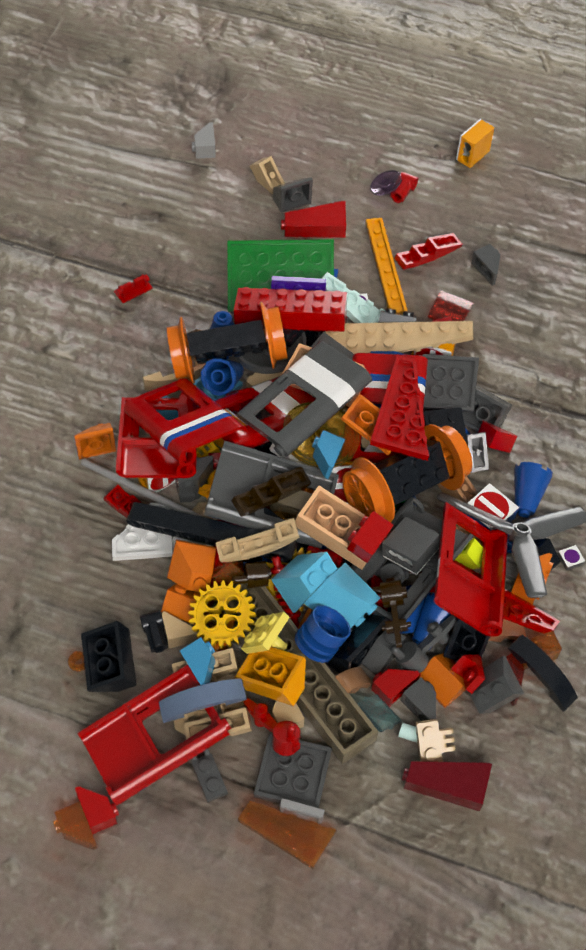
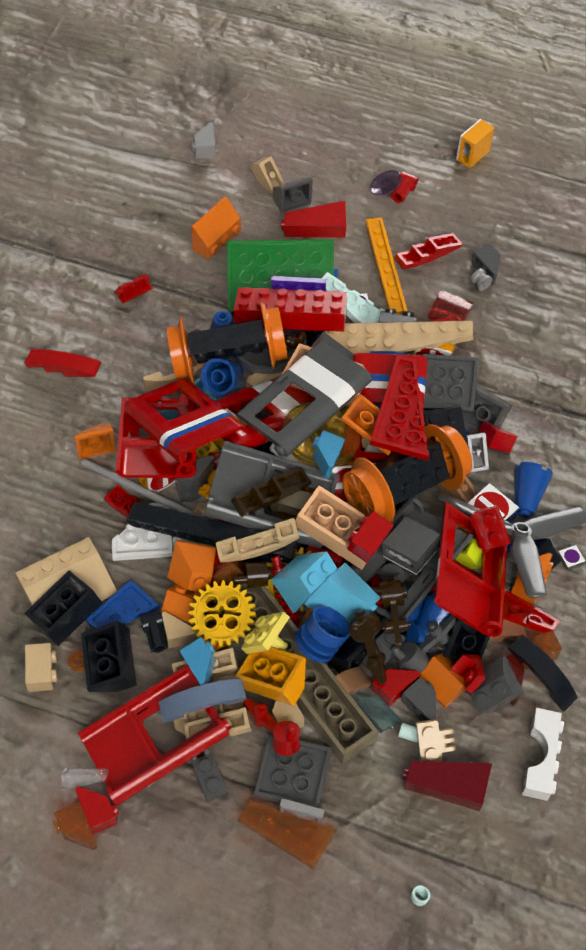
(39, 667): none -> tan brick
(63, 608): none -> black slope
(67, 363): none -> red slope
(78, 558): none -> tan slope
(82, 776): none -> clear slope
(123, 607): none -> blue wing
(215, 228): none -> orange slope
(293, 342): none -> dark brown arm
(363, 630): none -> dark brown piece
(414, 634): none -> blue tile
(422, 893): none -> light aqua hinge
(481, 279): none -> light grey wheel
(489, 528): none -> red bracket
(538, 779): none -> white arch

